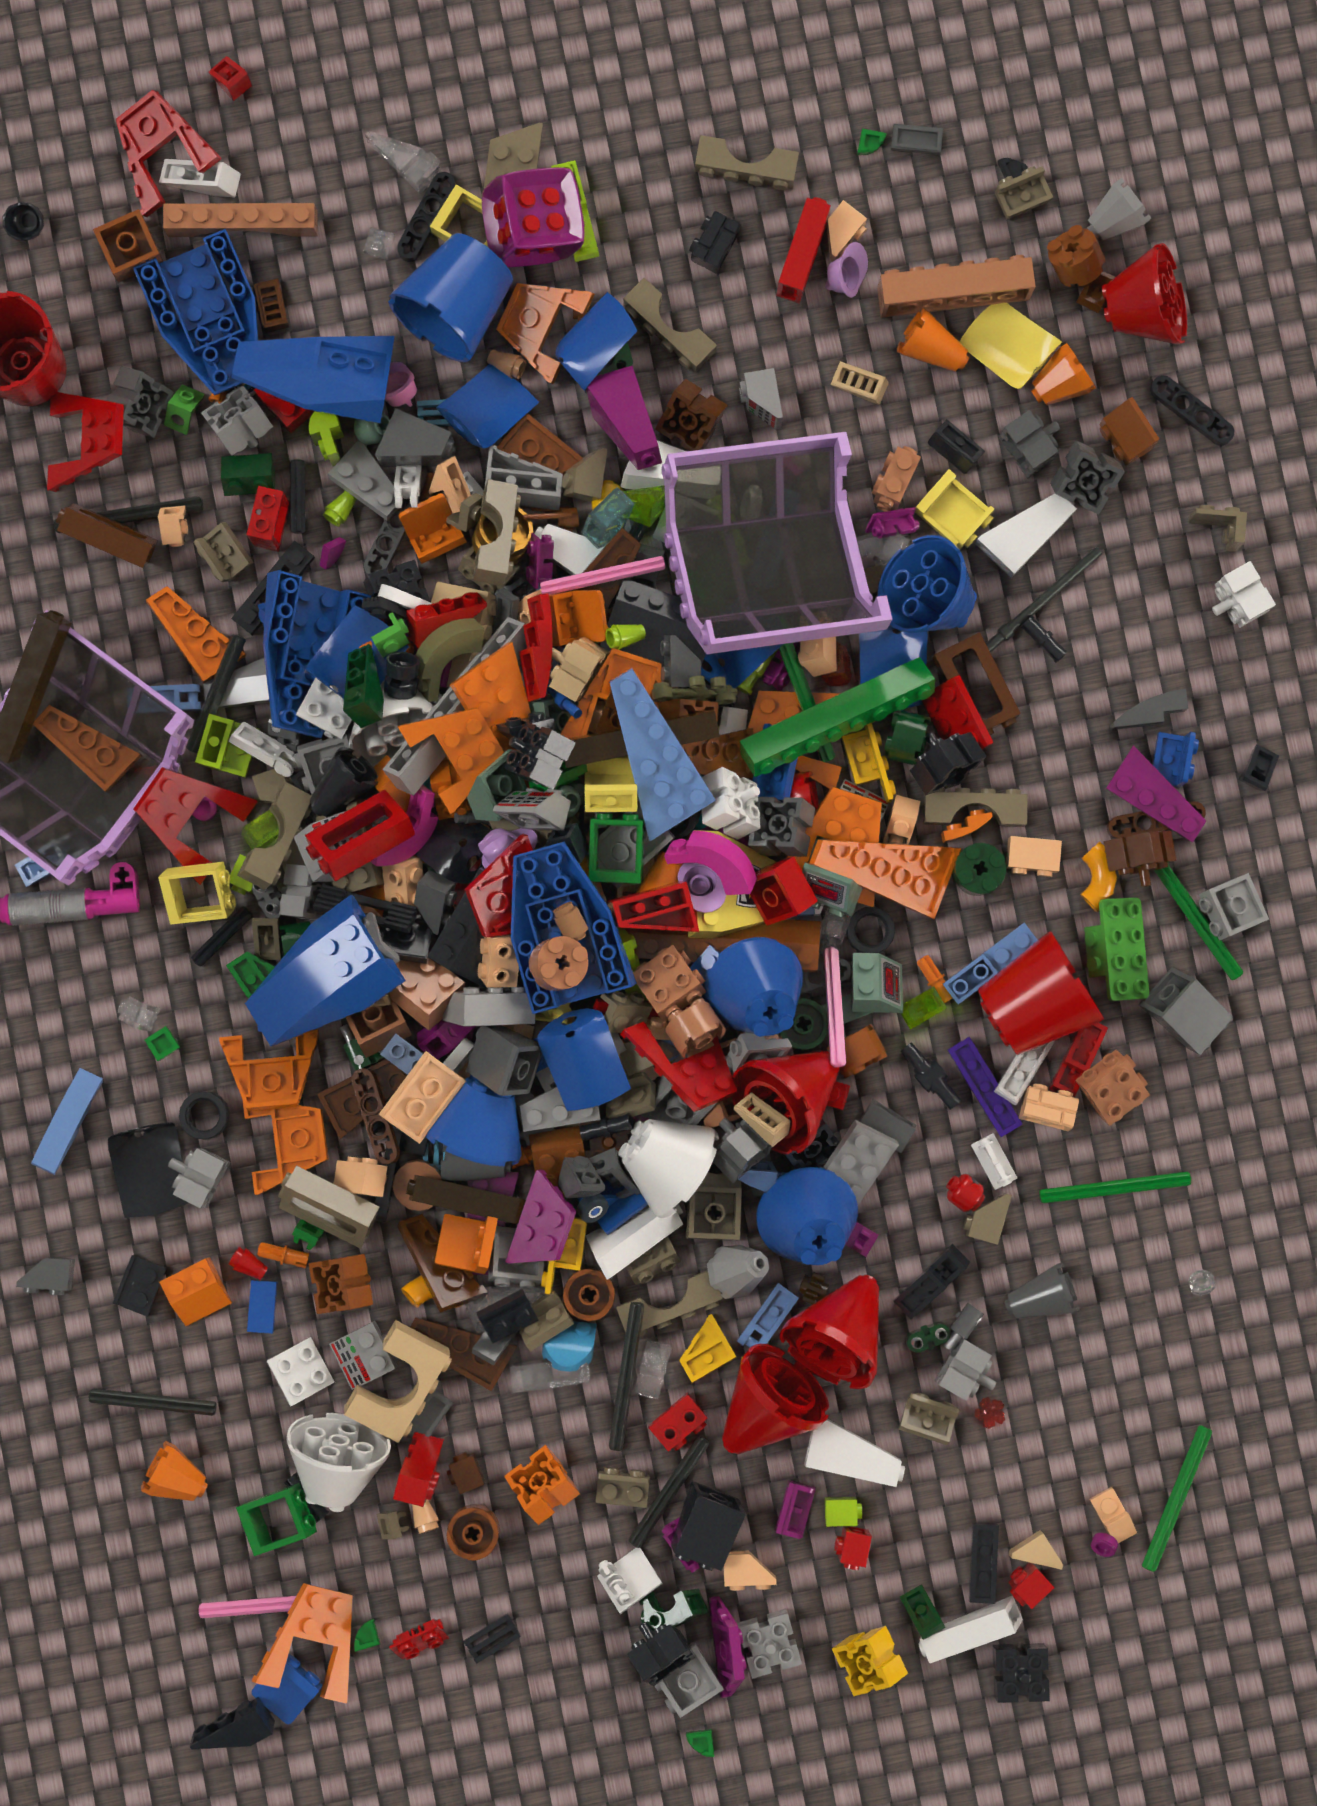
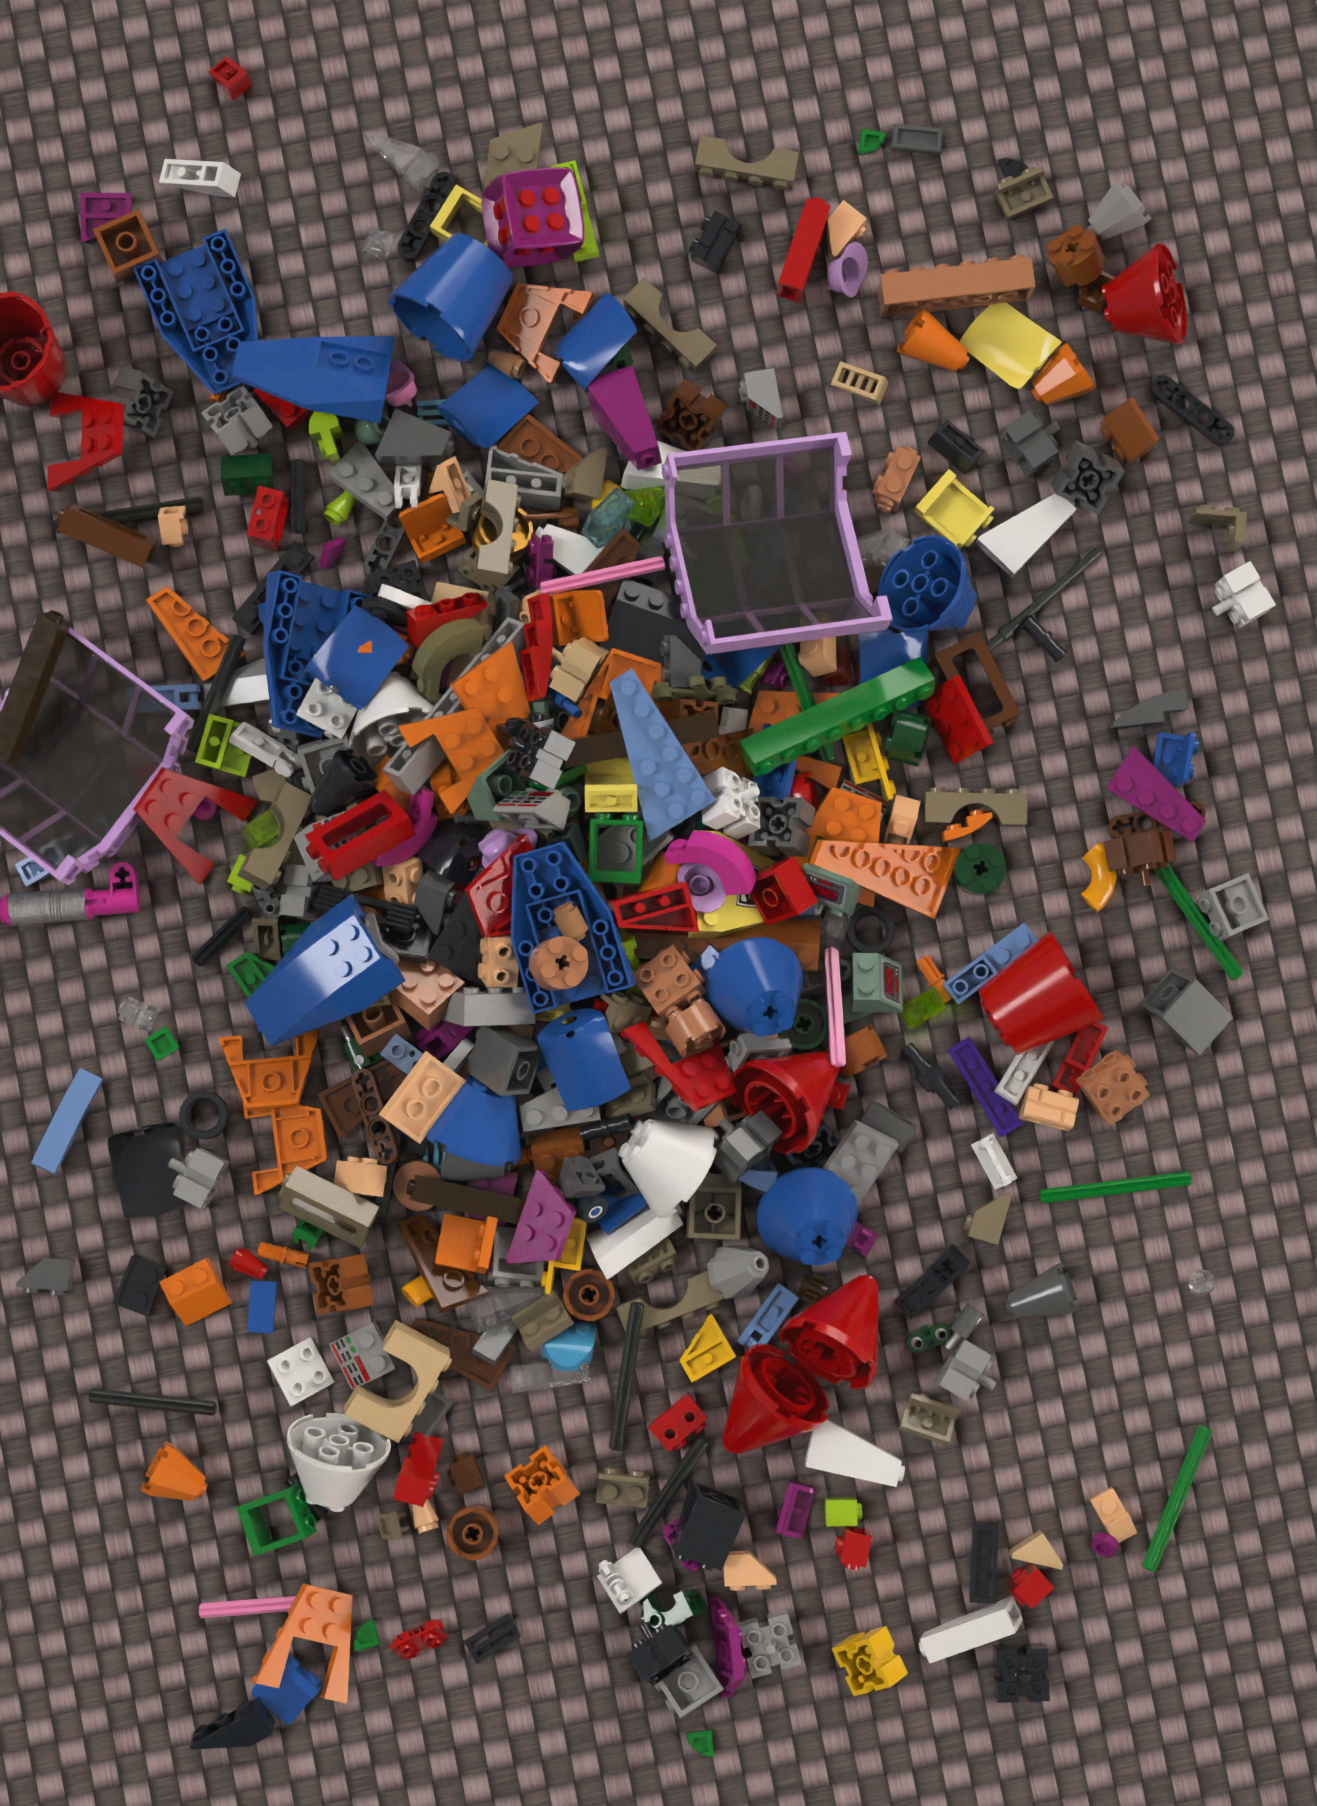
(23, 221): black hair -> none
(89, 749): dark orange wing -> none
(101, 209): none -> magenta wing
(147, 129): wing -> none
(175, 900): light yellow window -> none
(182, 404): bright green bracket -> none
(223, 553): dark tan bracket -> none
(274, 324): reddish brown slope -> none
(277, 218): nougat arch -> none
(362, 688): dark green slope -> none
(391, 638): bright green bracket -> none
(401, 675): black wheel -> none
(507, 1316): black plate -> none
(624, 635): lime cone -> none
(652, 1369): clear slope -> none
(771, 1132): tan slope -> none
(884, 523): magenta hinge -> none
(922, 1612): dark green slope -> none
(946, 762): black brick -> none
(965, 1192): red head -> none
(990, 1412): clear red plant -> none
(1033, 855): light nougat brick -> none
(1118, 949): bright green bracket -> none
(1259, 768): black slope -> none

